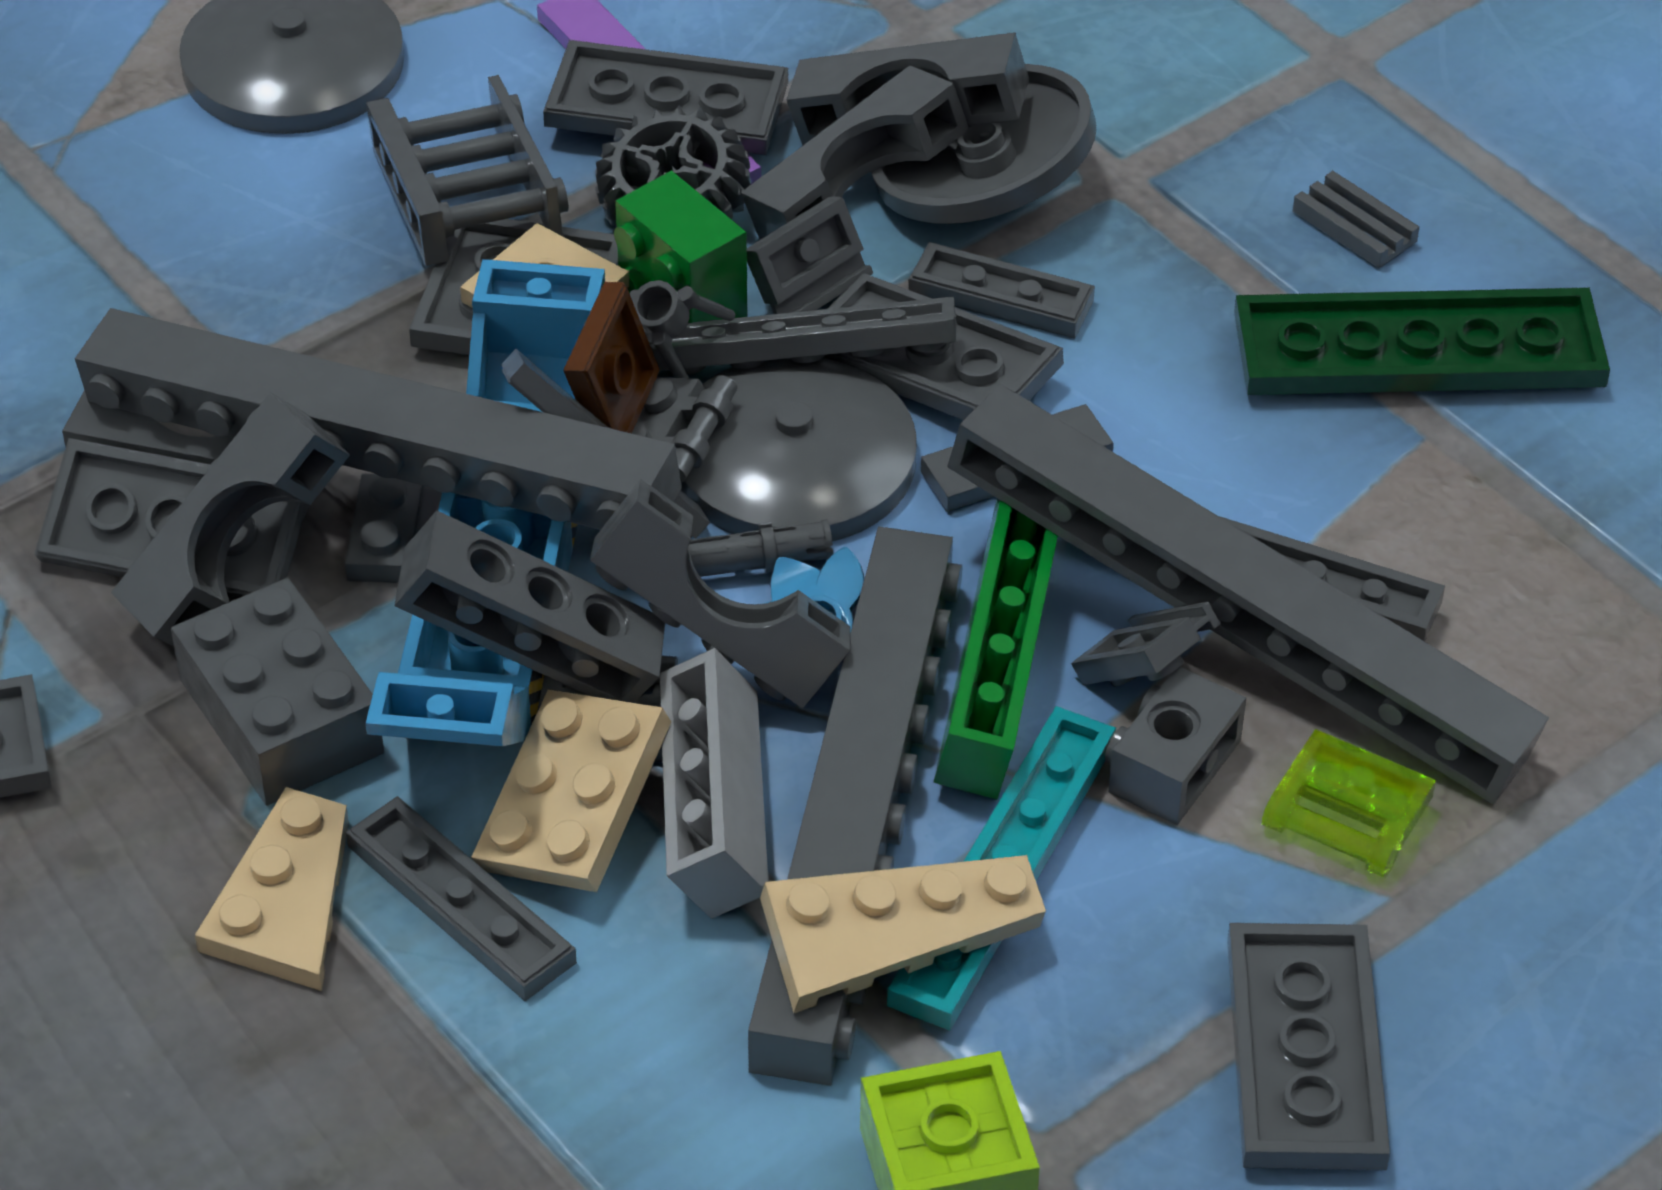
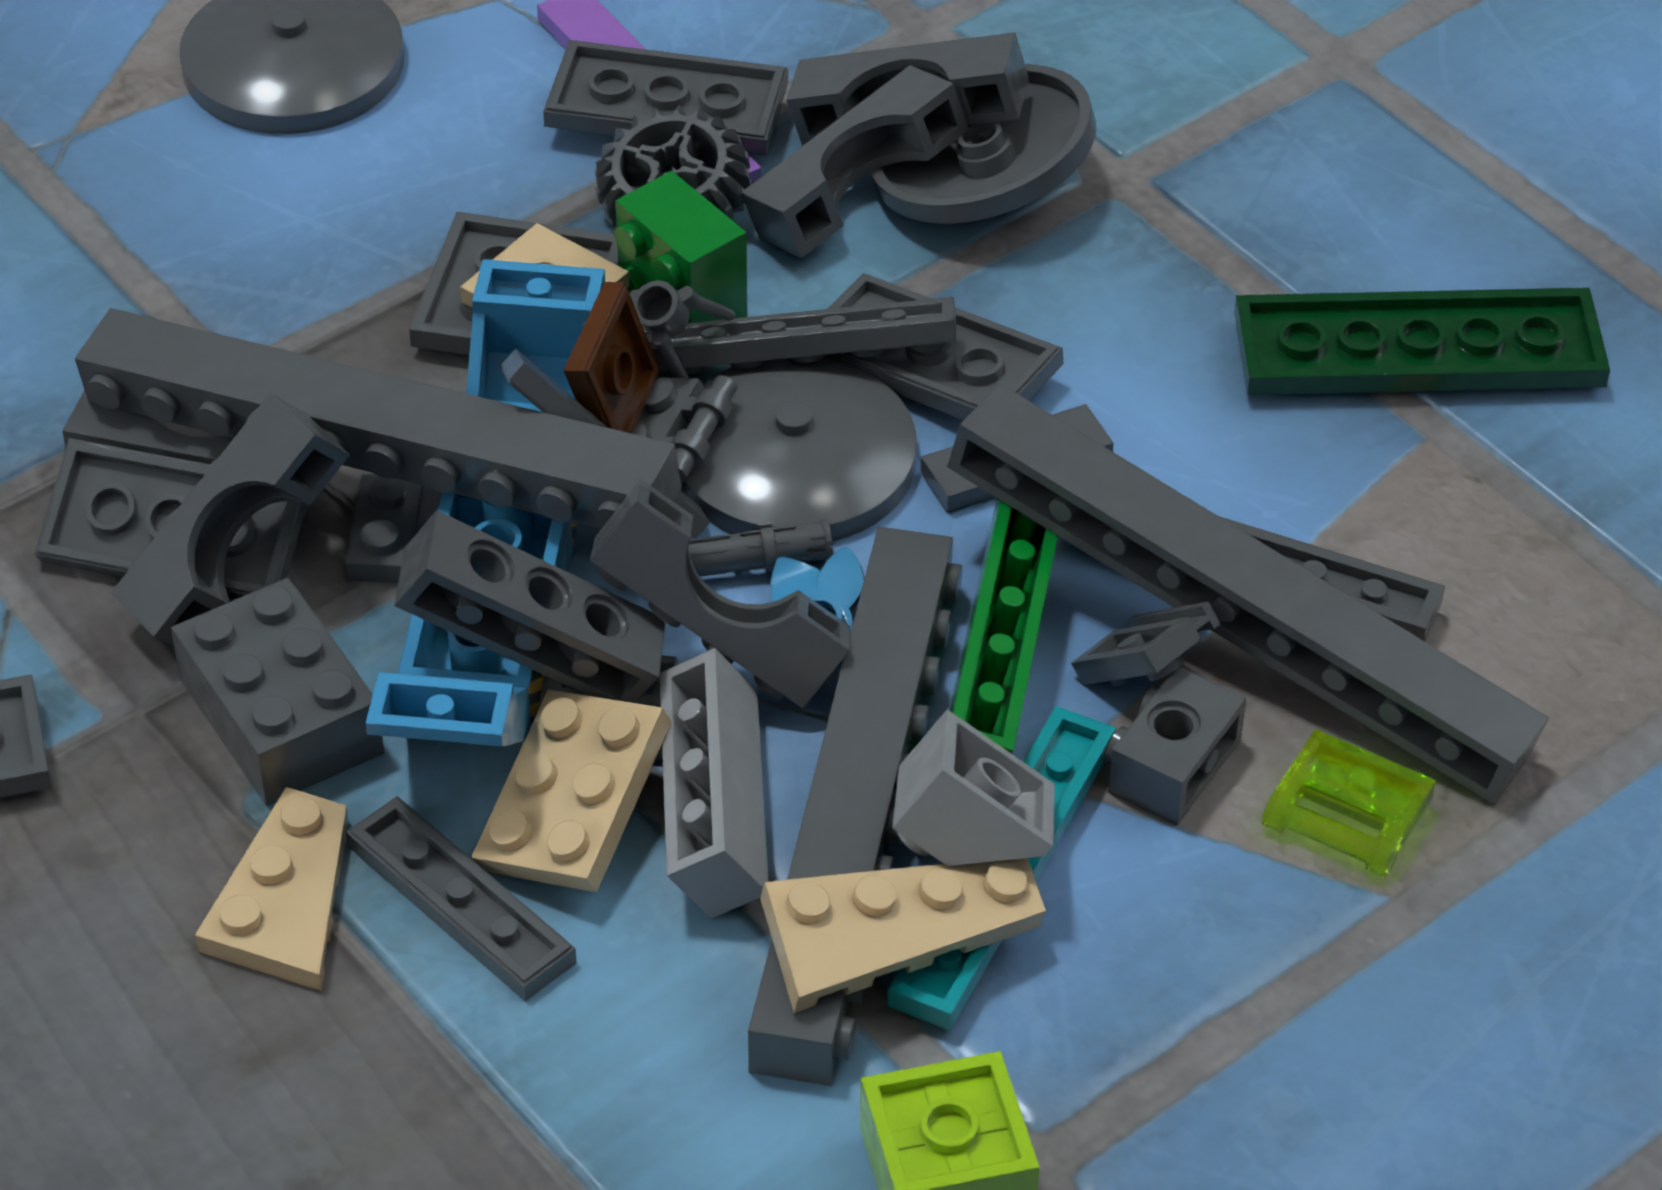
(421, 193): dark grey fence -> none
(808, 259): dark grey plate -> none
(971, 799): none -> light grey slope
(1003, 289): dark grey tile -> none
(1307, 1047): dark grey plate -> none
(1361, 214): dark grey tile -> none

